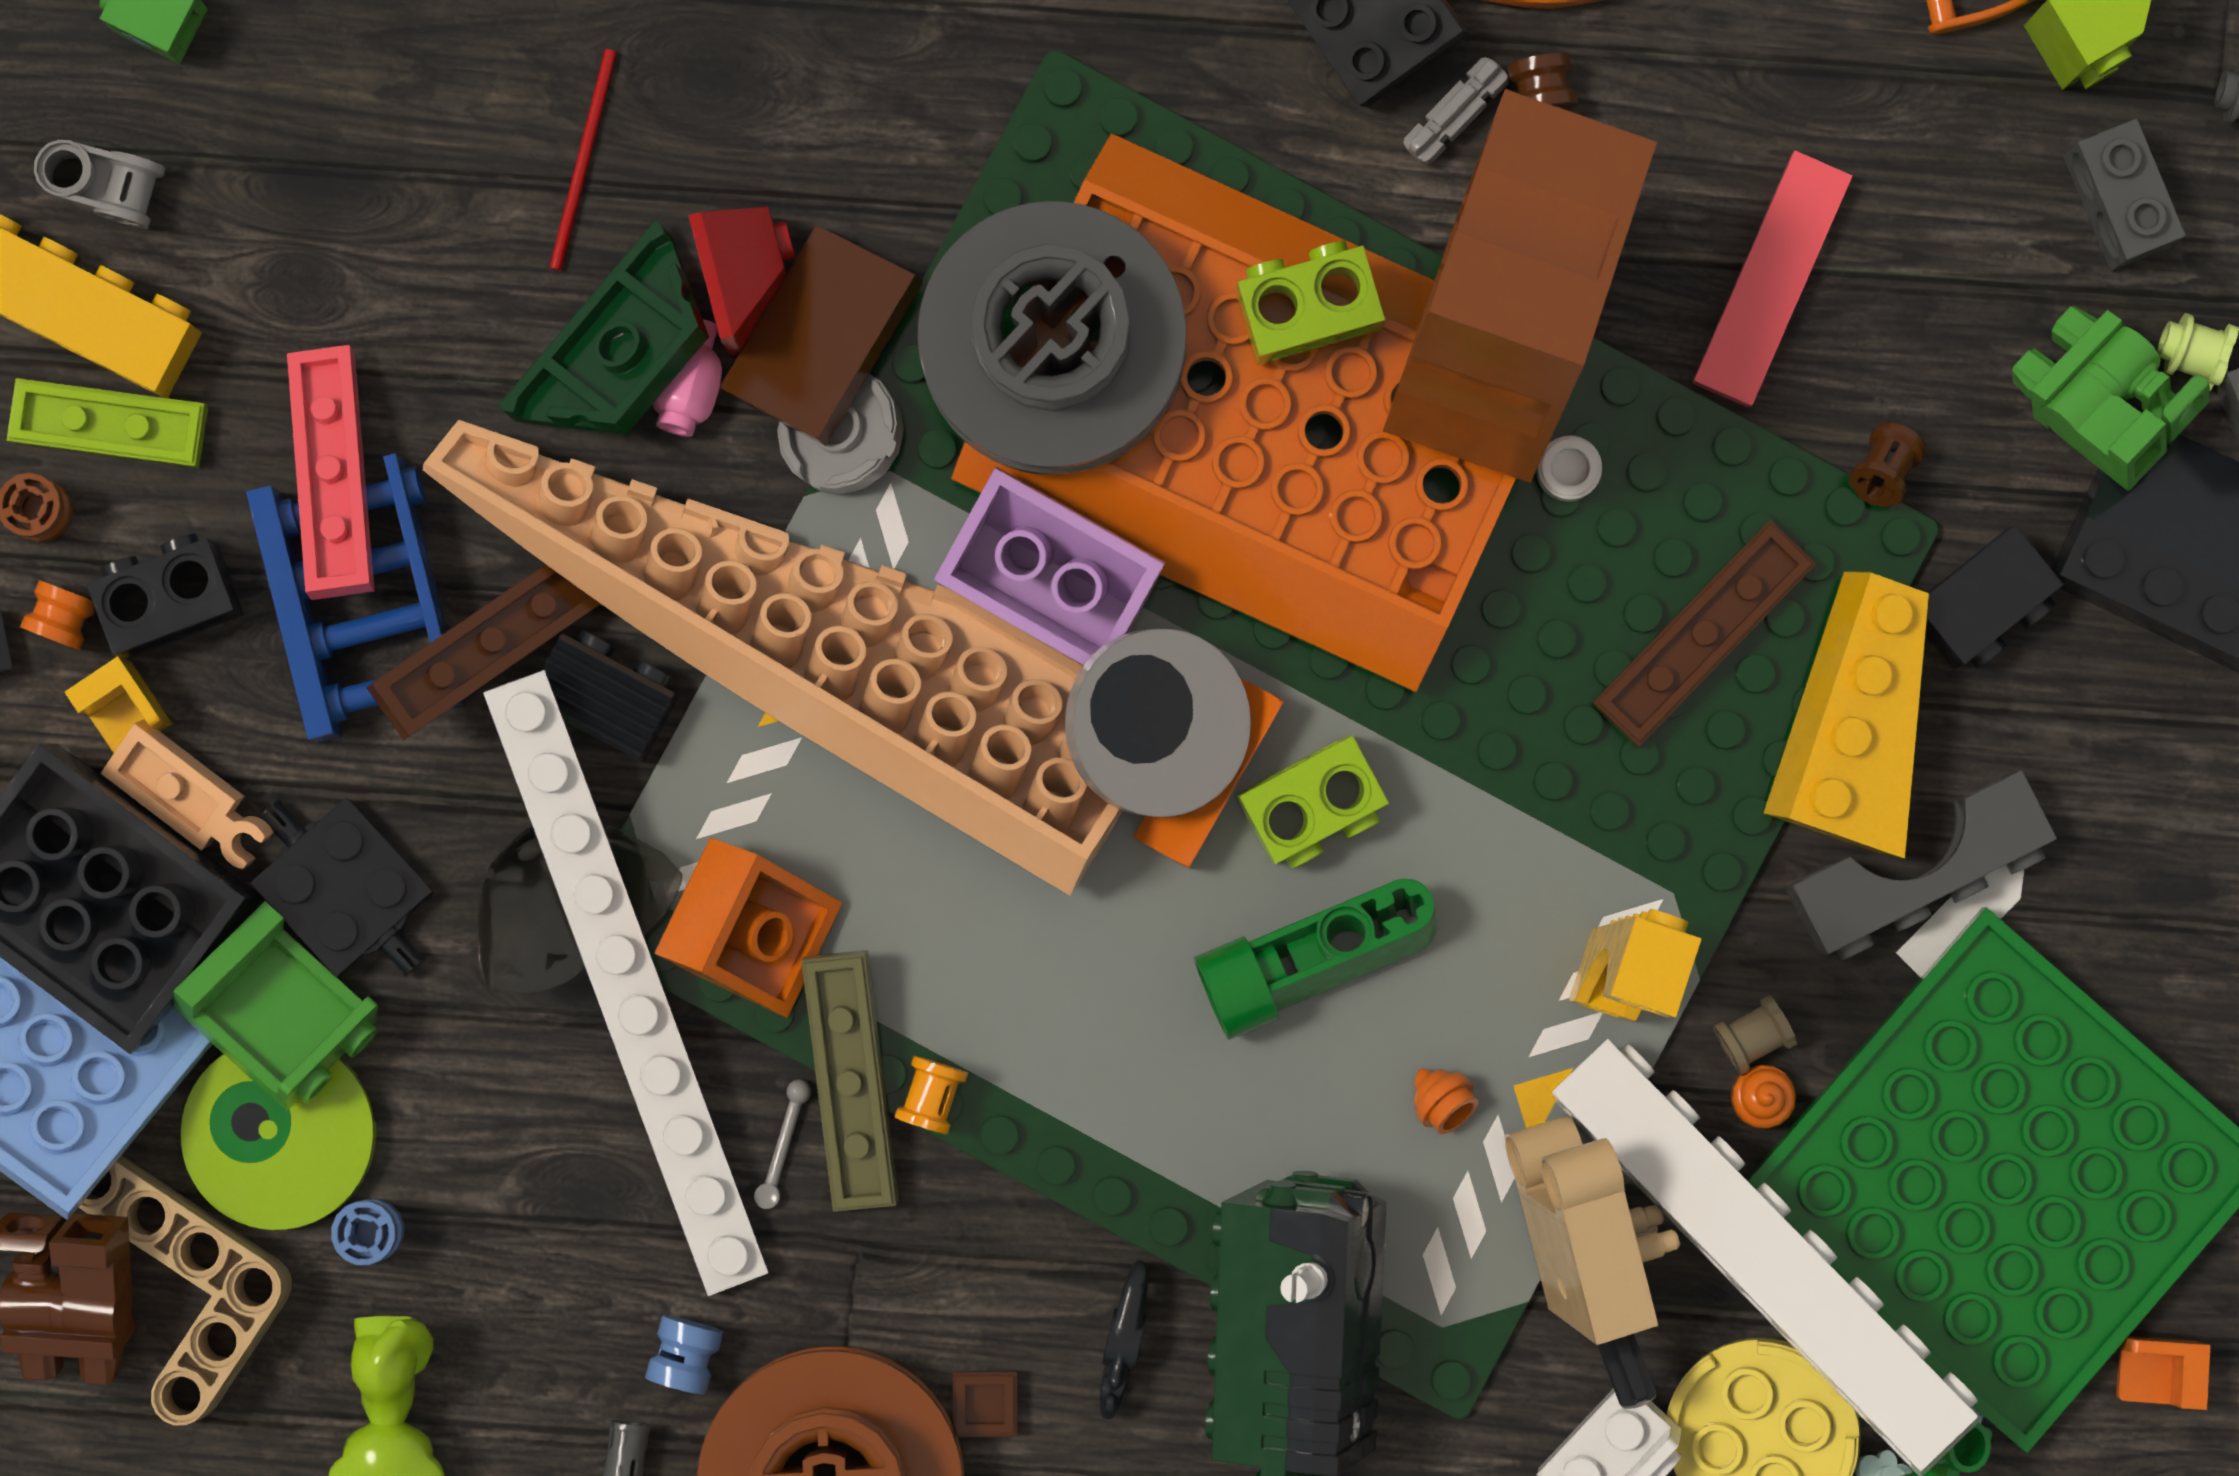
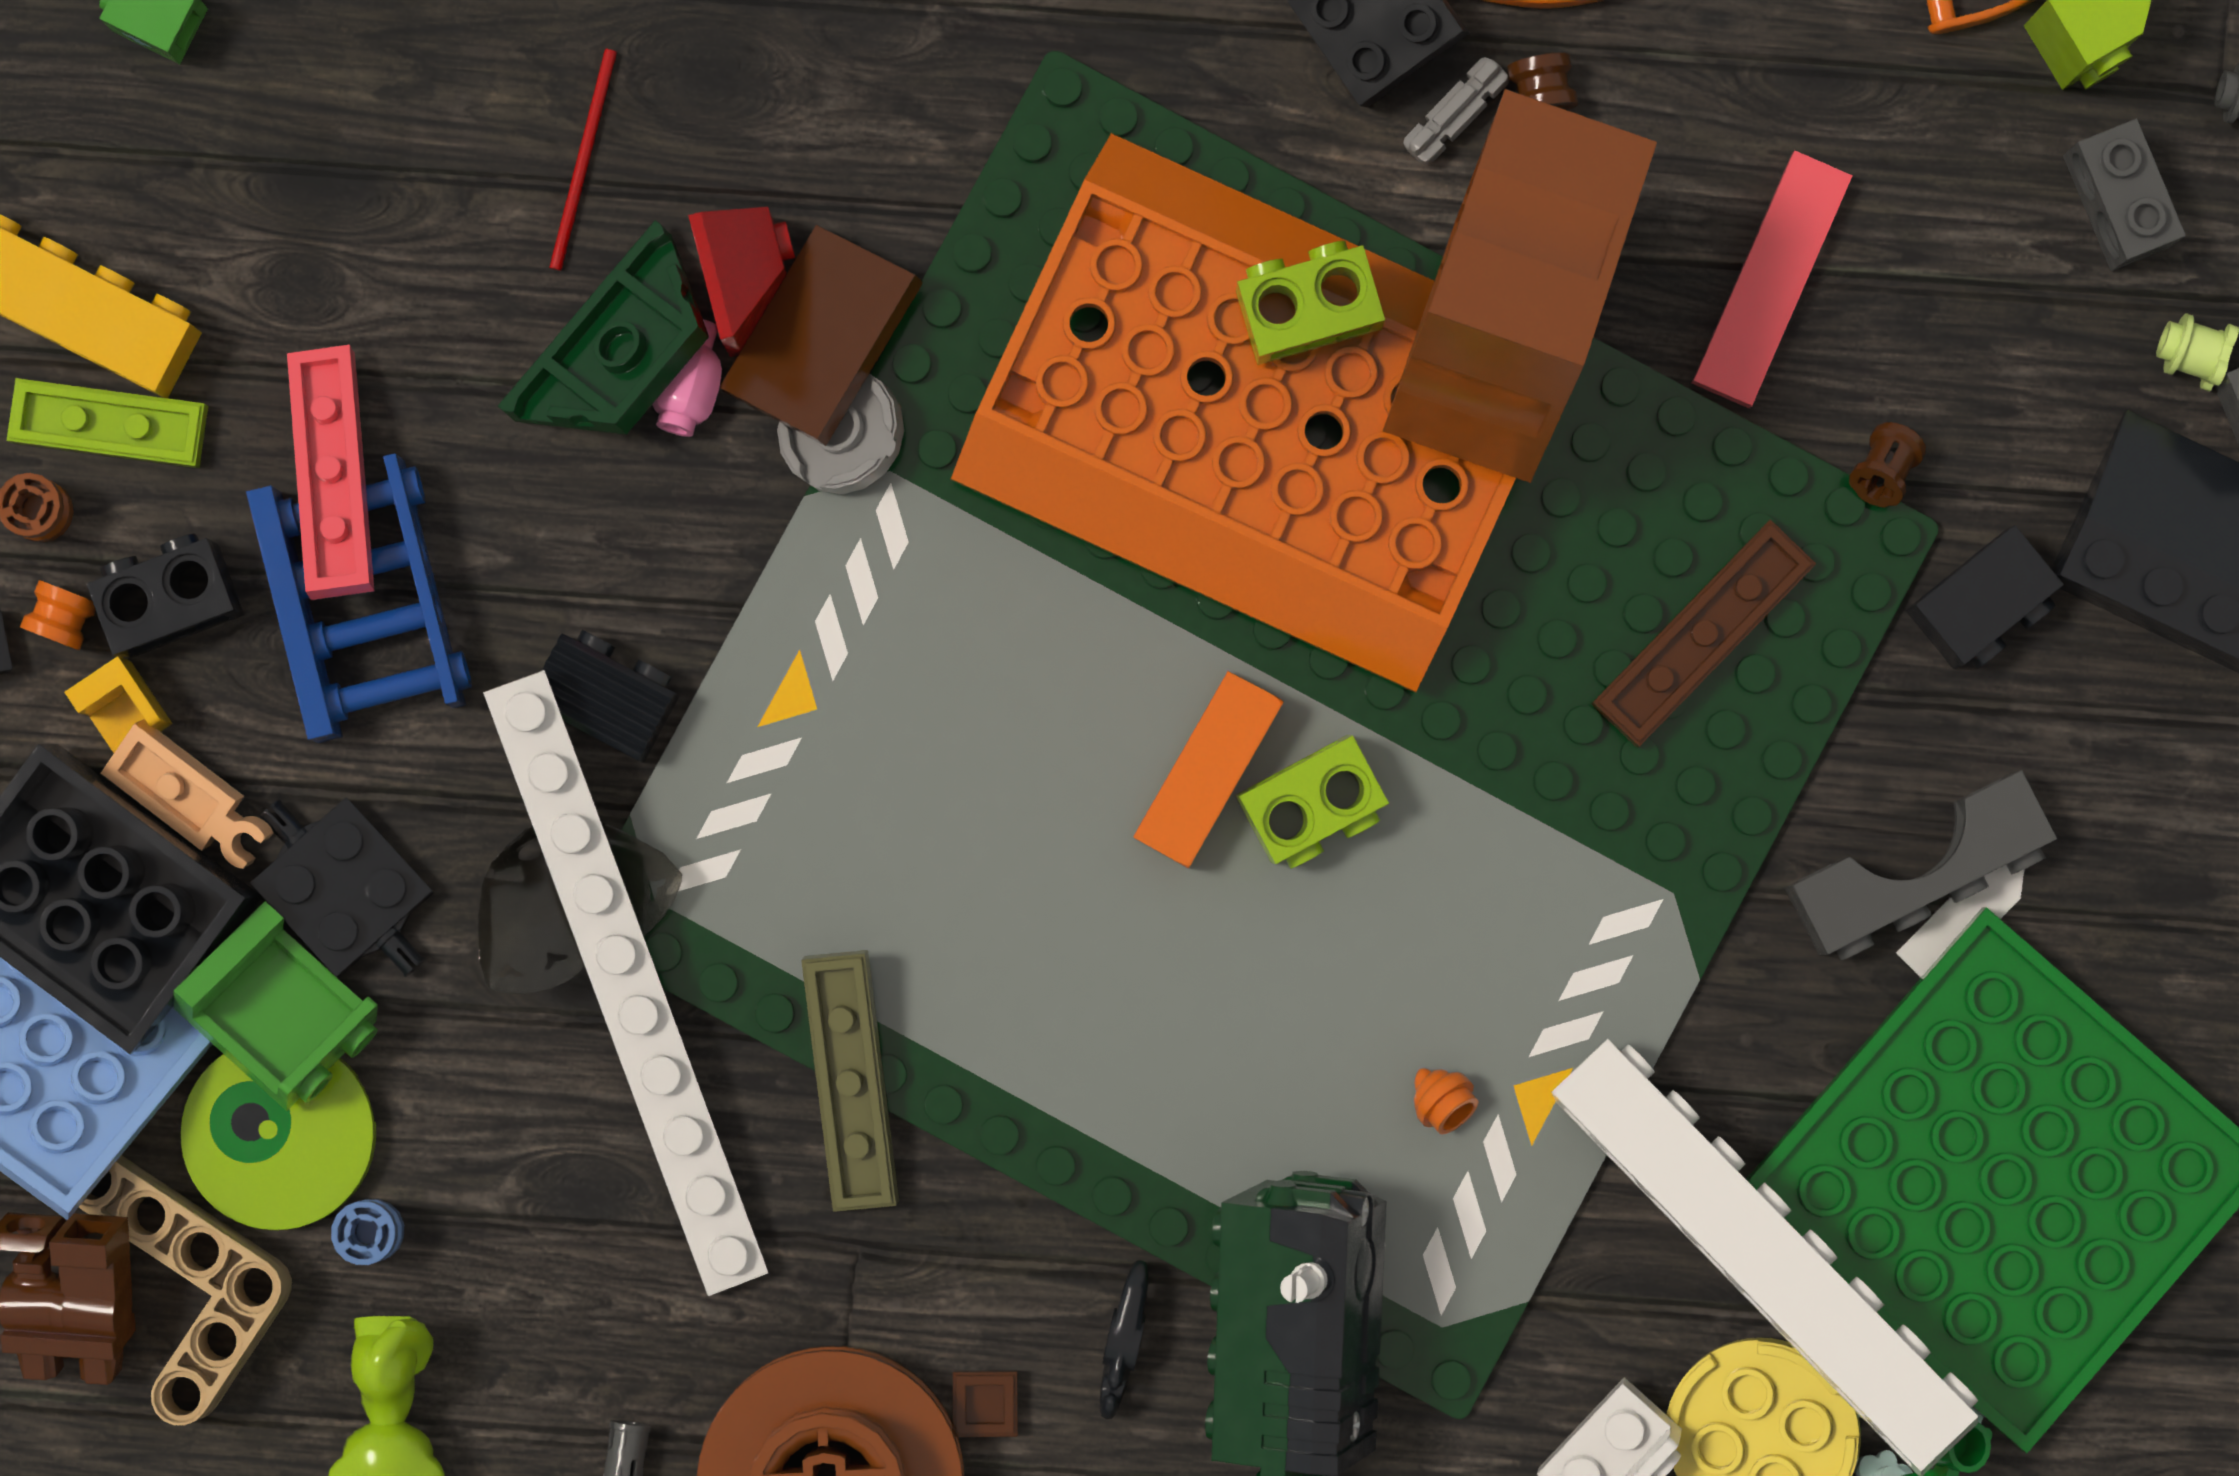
(110, 184): light grey piece -> none
(479, 649): reddish brown plate -> none
(688, 1340): medium blue wheel -> none
(748, 926): orange slope -> none
(768, 1194): light grey hinge -> none
(847, 655): light nougat wedge -> none
(931, 1094): light orange bush -> none
(1048, 569): lavender slope -> none
(1096, 401): dark grey wheel -> none
(1157, 722): light grey piece -> none
(1250, 983): green beam -> none
(1569, 468): white tile -> none
(1590, 1245): tan piece -> none
(1636, 966): yellow arch -> none
(1755, 1035): dark tan bush -> none
(1763, 1097): orange plate -> none
(1857, 719): yellow wedge -> none
(2089, 391): bright green hips -> none
(2164, 1372): orange panel -> none

